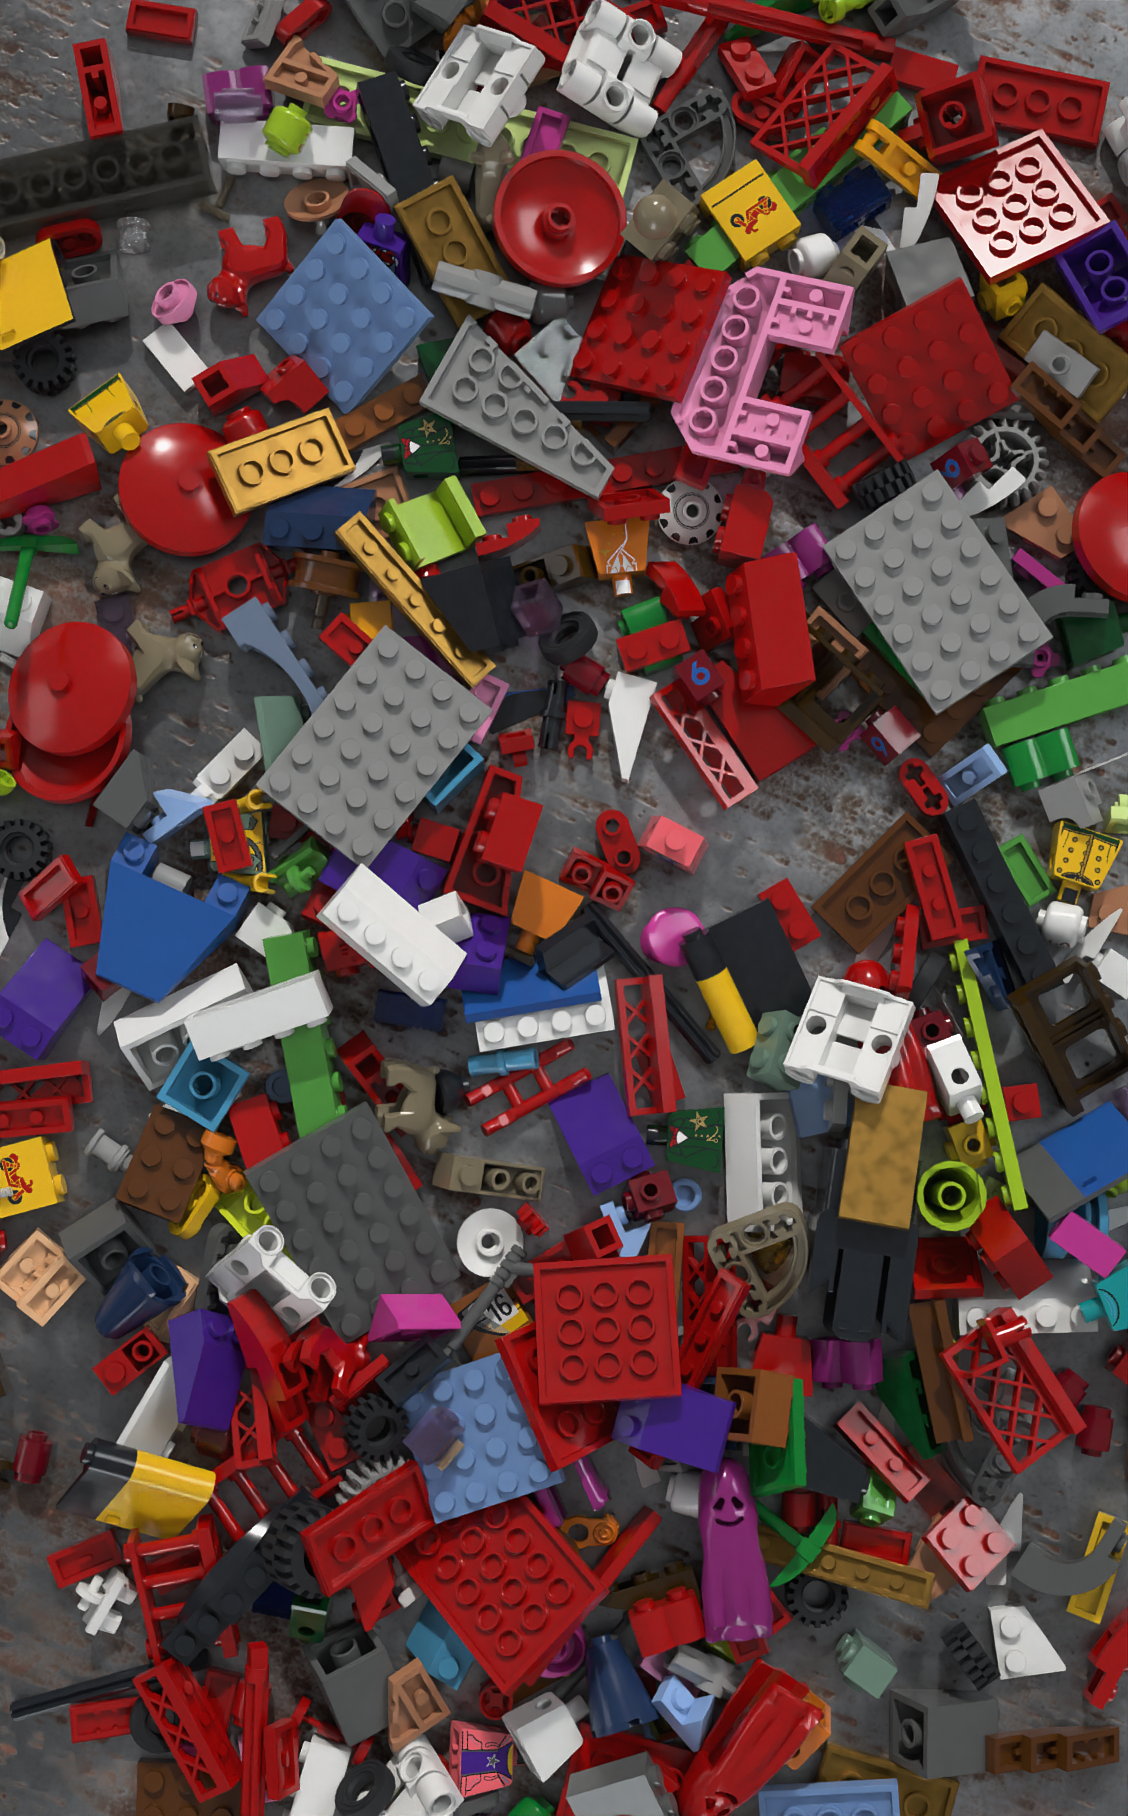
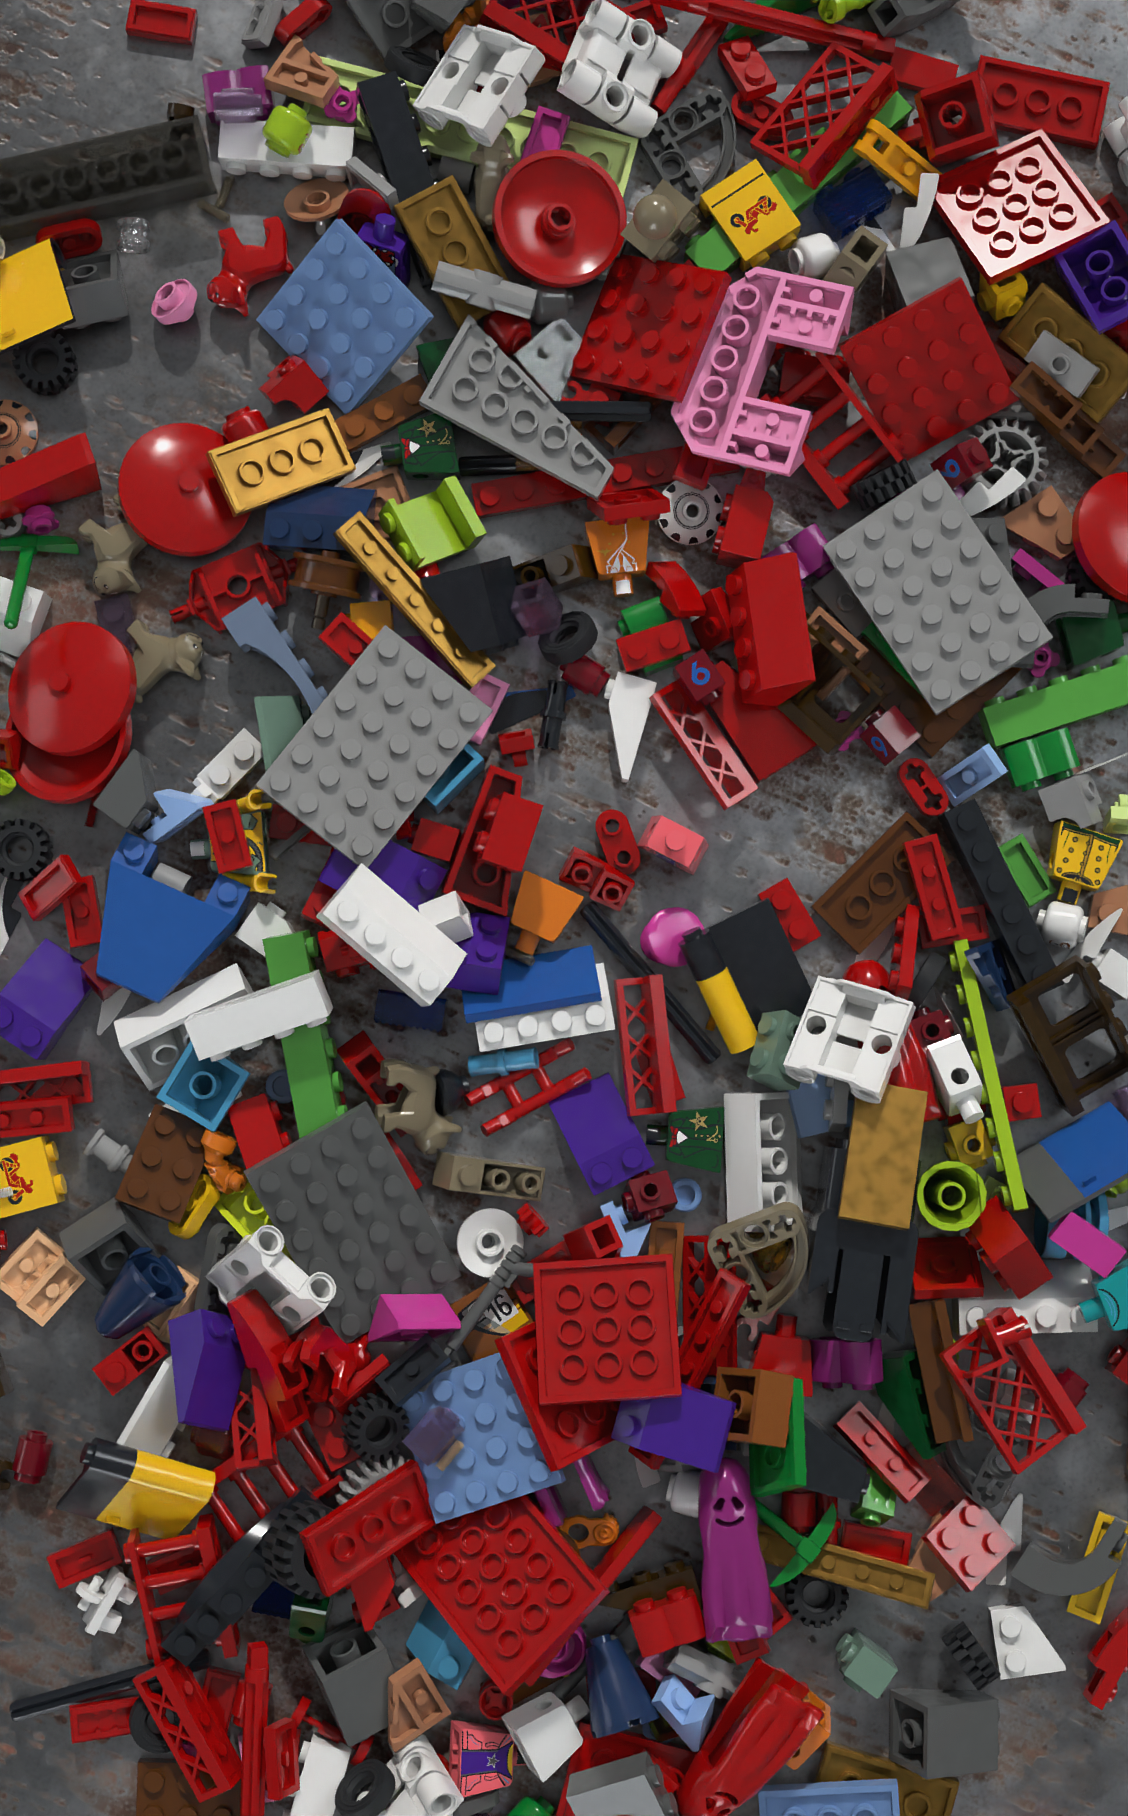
(99, 88): red slope -> none
(111, 416): yellow torso -> none
(175, 356): white tile -> none
(230, 382): red slope -> none
(301, 868): bright green hips -> none
(519, 533): red slope -> none
(573, 952): black panel -> none
(582, 722): red plate -> none
(792, 68): red slope -> none
(1052, 1748): reddish brown slope -> none
(1098, 1433): dark red brick -> none

